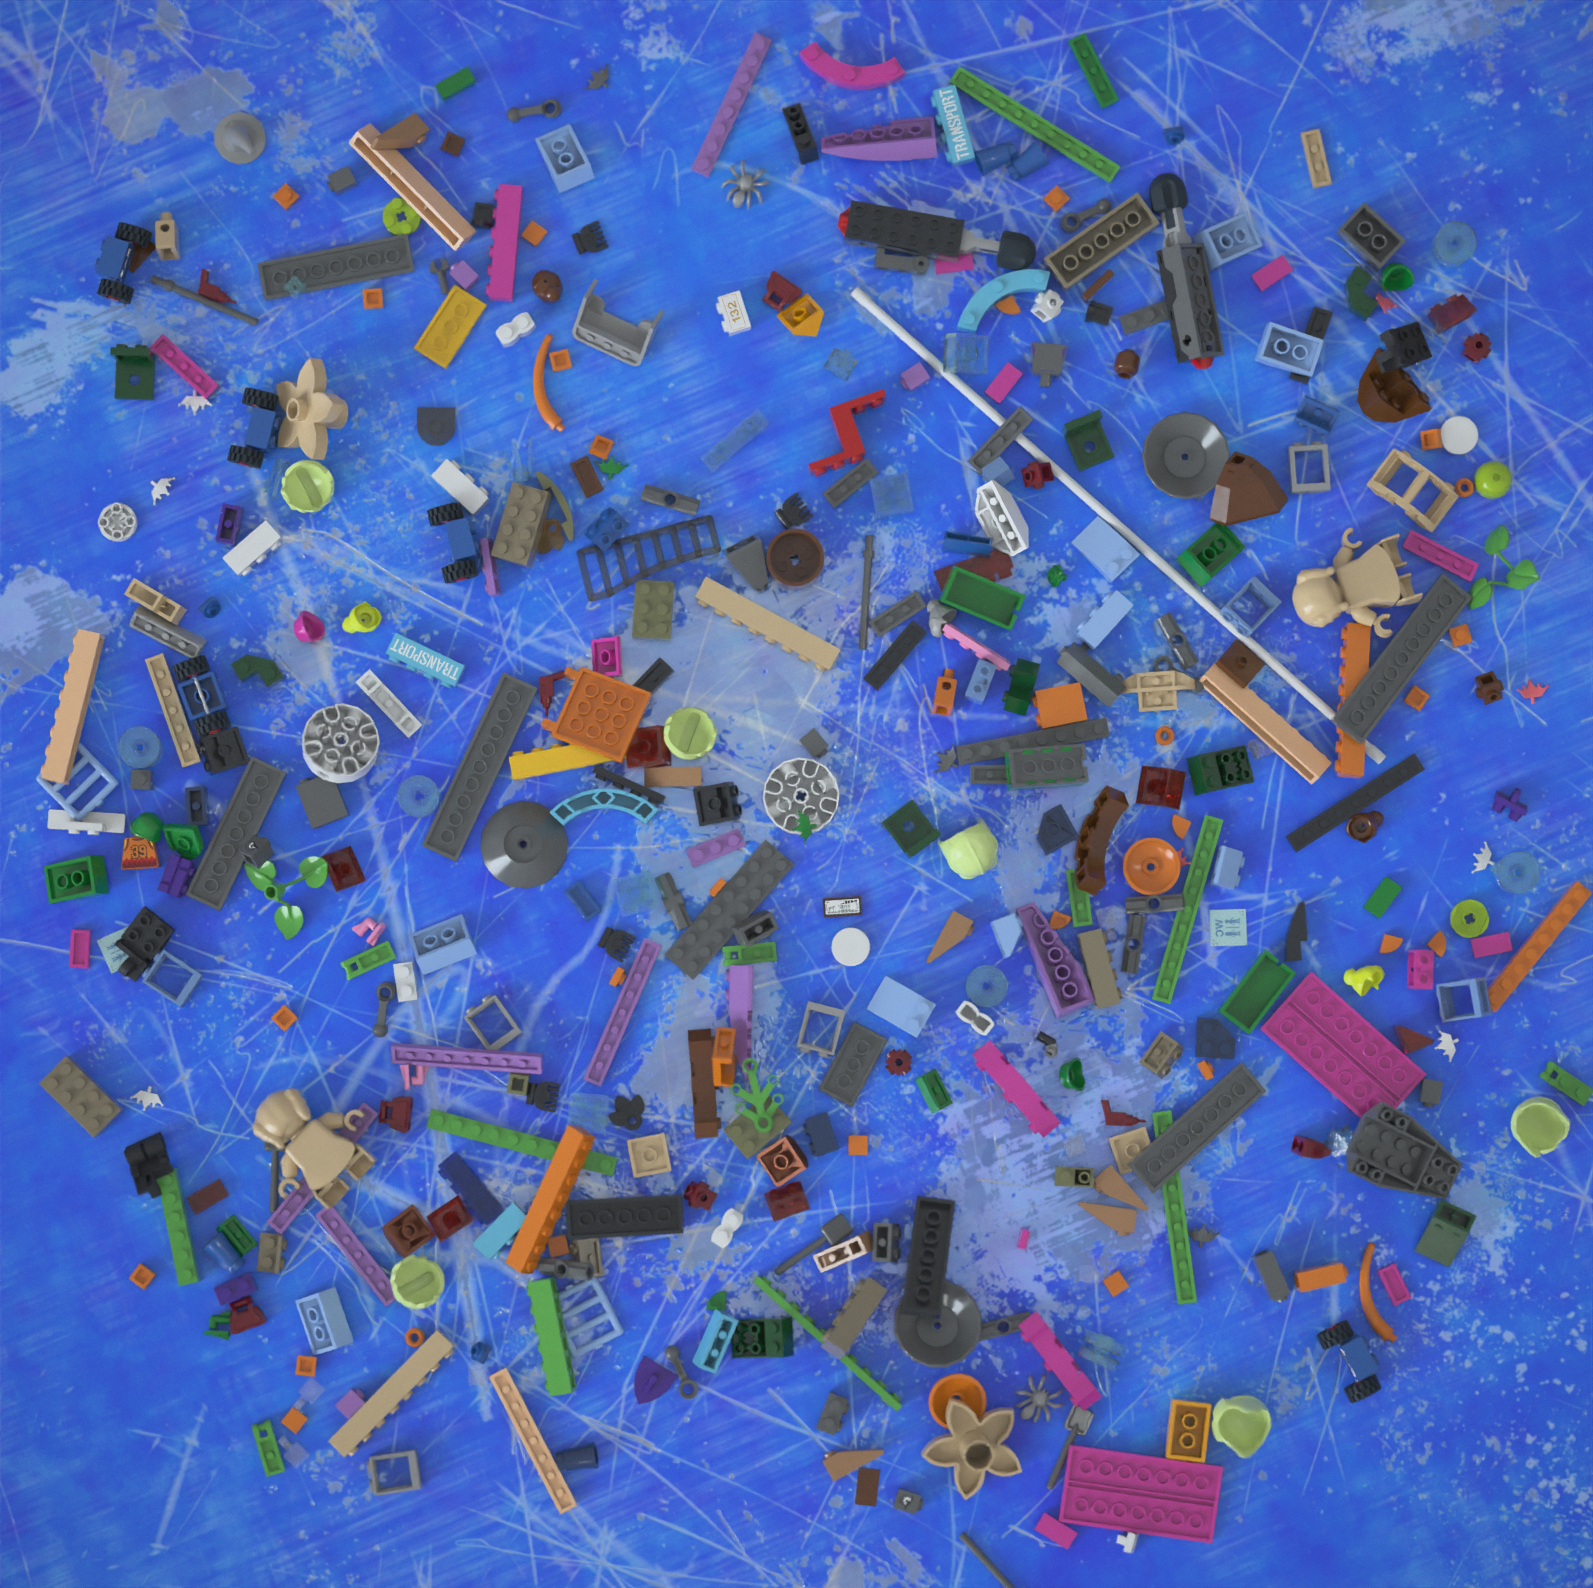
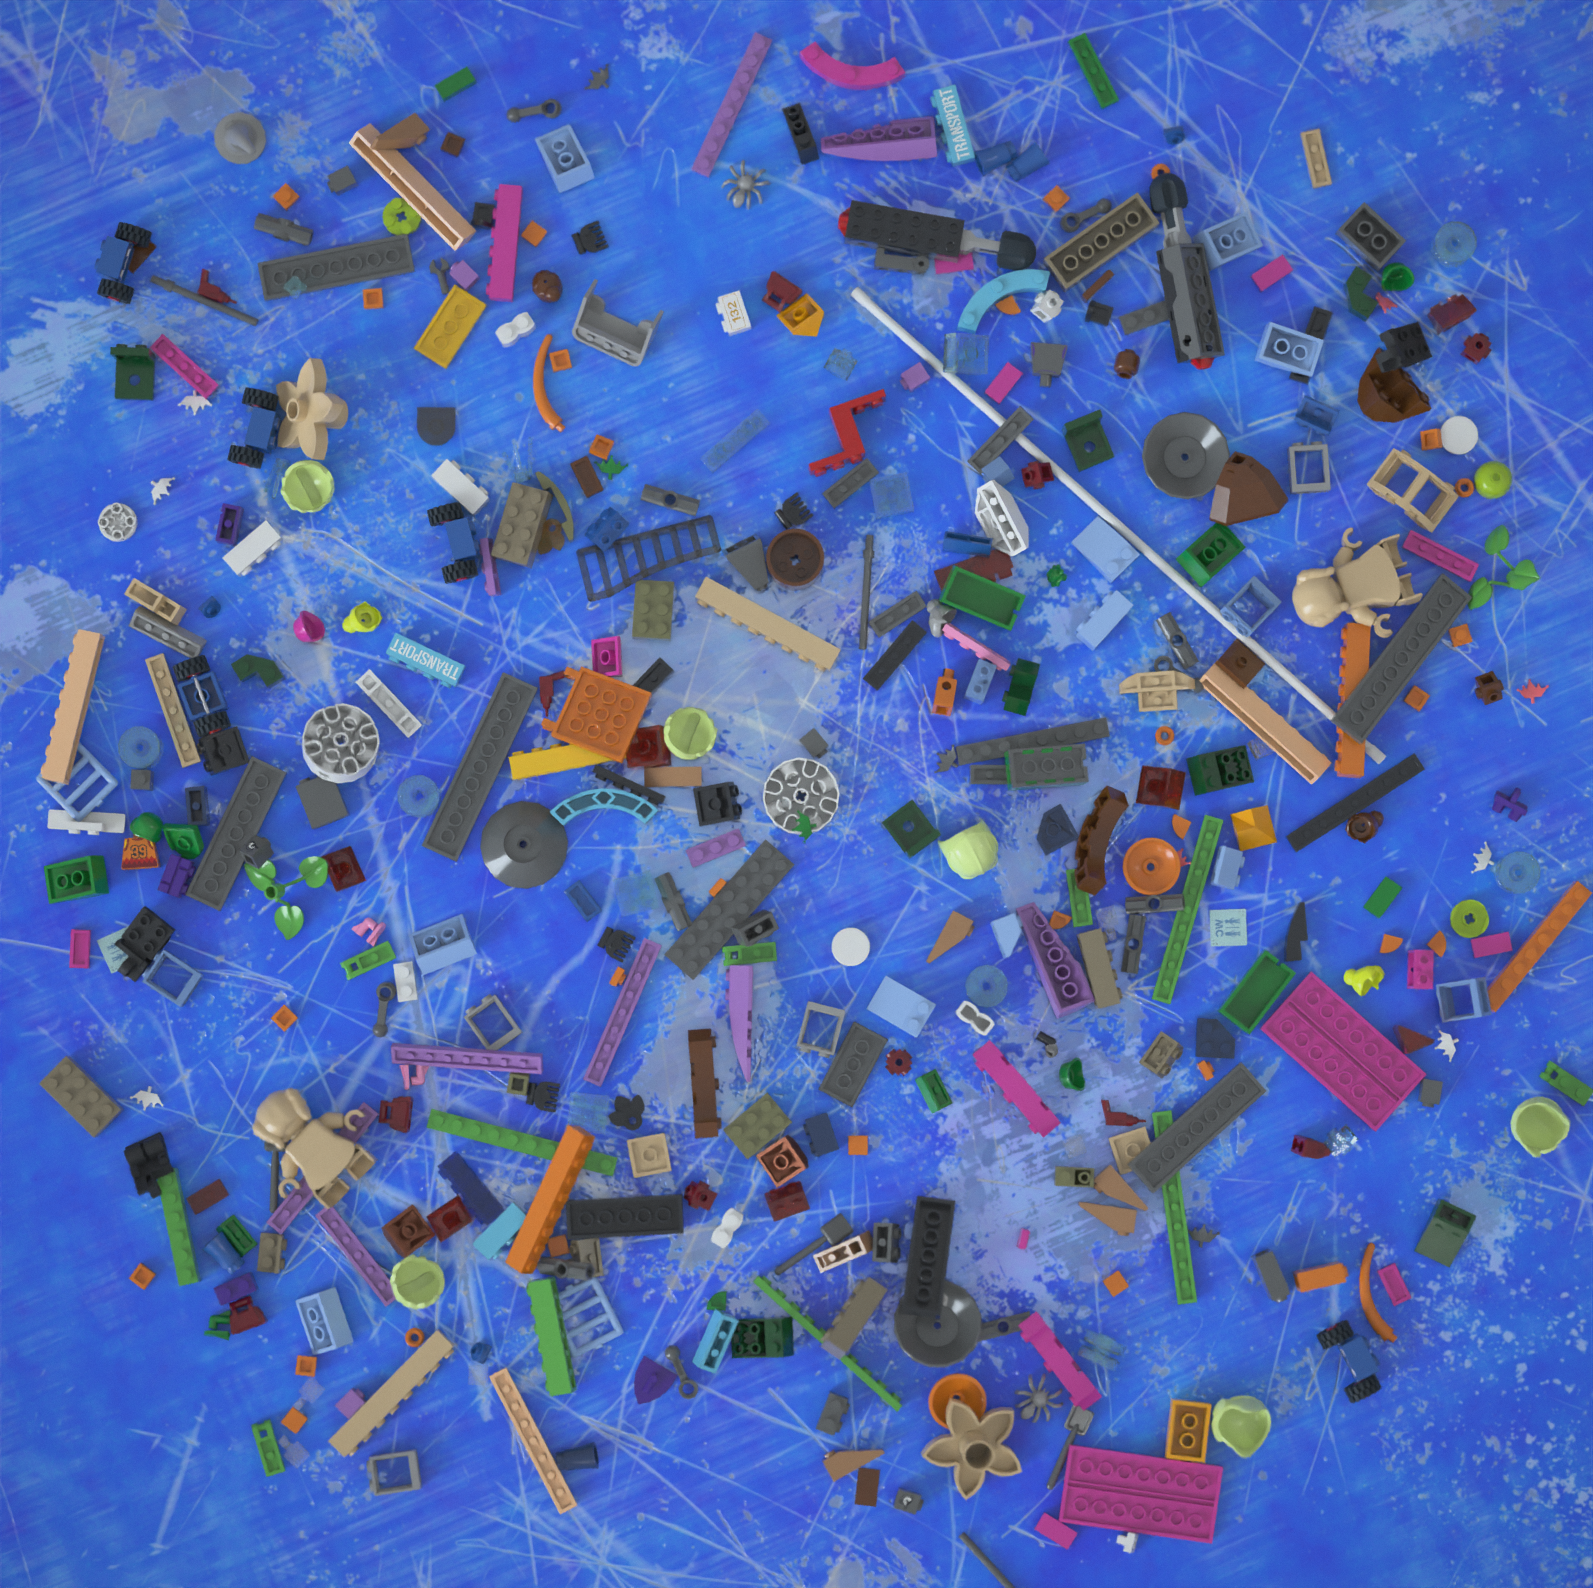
(167, 237): tan torso -> none
(283, 229): none -> dark grey piece
(723, 1058): orange panel -> none
(757, 1098): bright green plant -> none
(842, 906): tile -> none
(1034, 124): bright green plate -> none
(1059, 706): orange brick -> none
(1091, 673): dark grey brick -> none
(1159, 167): none -> orange plate
(1253, 828): none -> light orange slope
(1400, 1154): dark grey wedge -> none

